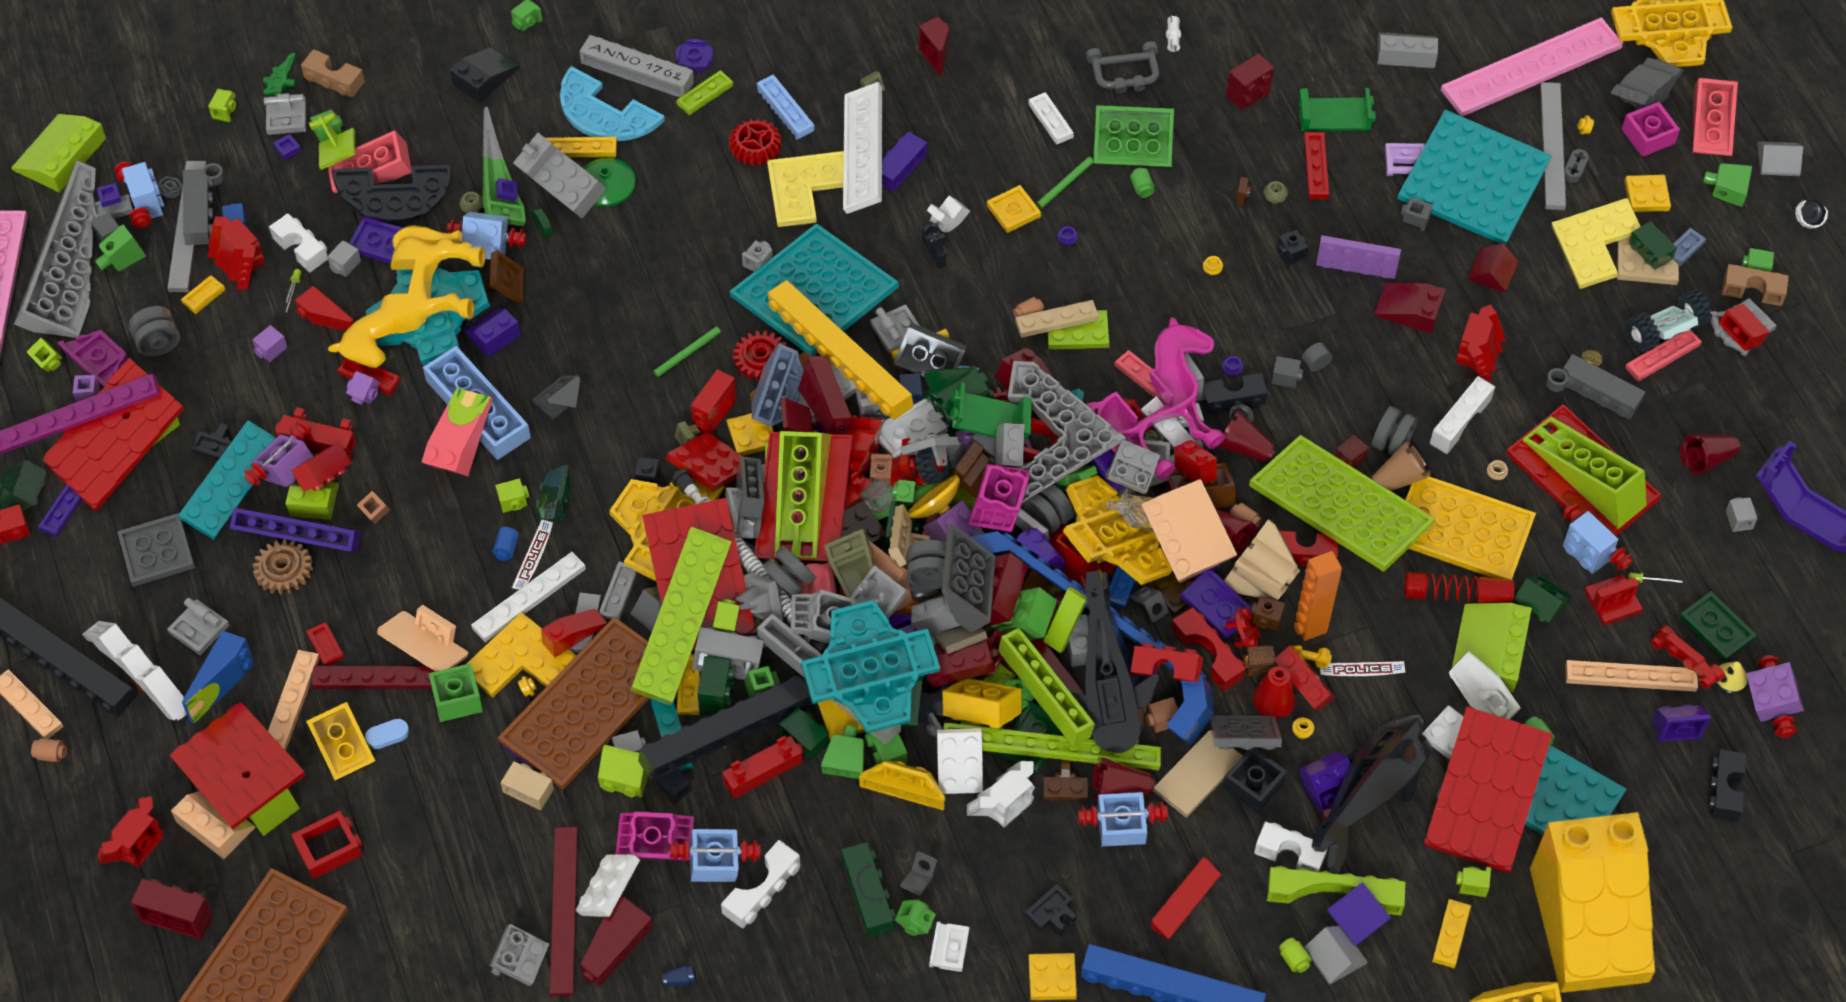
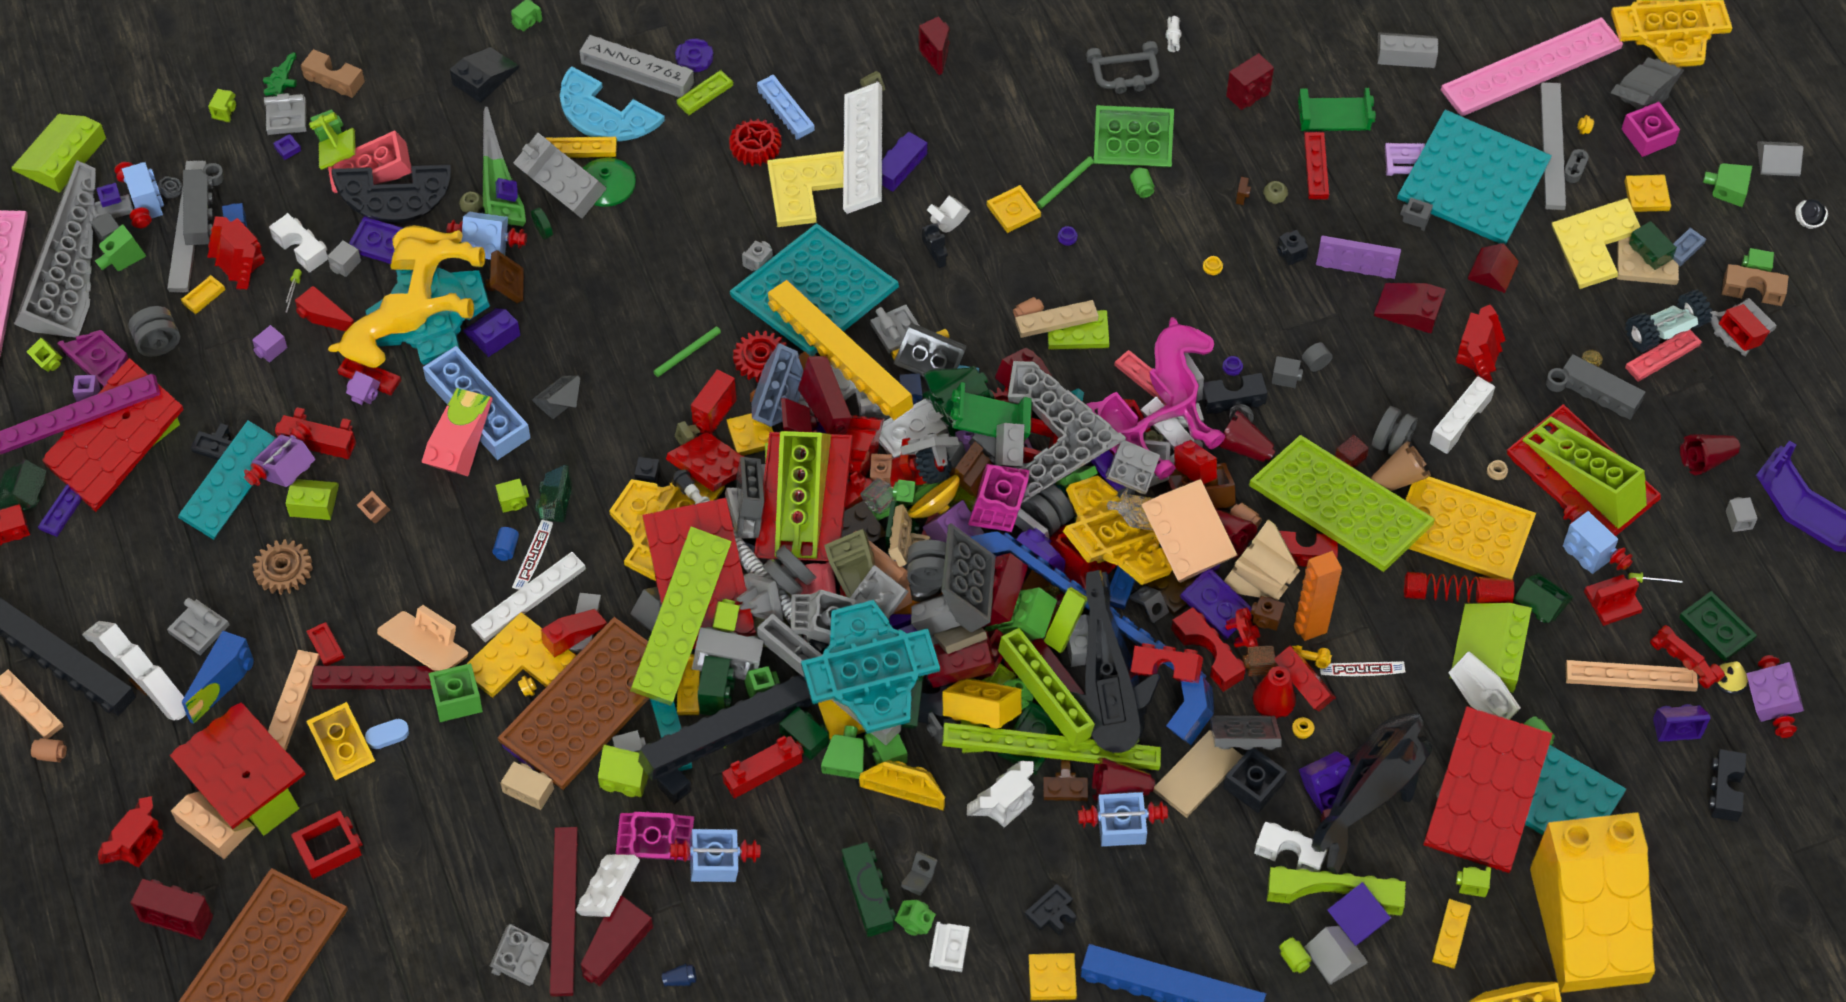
(155, 550): dark grey plate -> none
(295, 530): dark purple brick -> none
(322, 467): red brick -> none
(618, 592): light grey tile -> none
(743, 905): white arch -> none
(960, 761): white plate -> none
(1051, 118): white plate -> none
(1161, 713): nougat brick -> none
(1185, 899): red slope -> none
(1444, 731): white plate -> none
(1714, 116): coral slope -> none

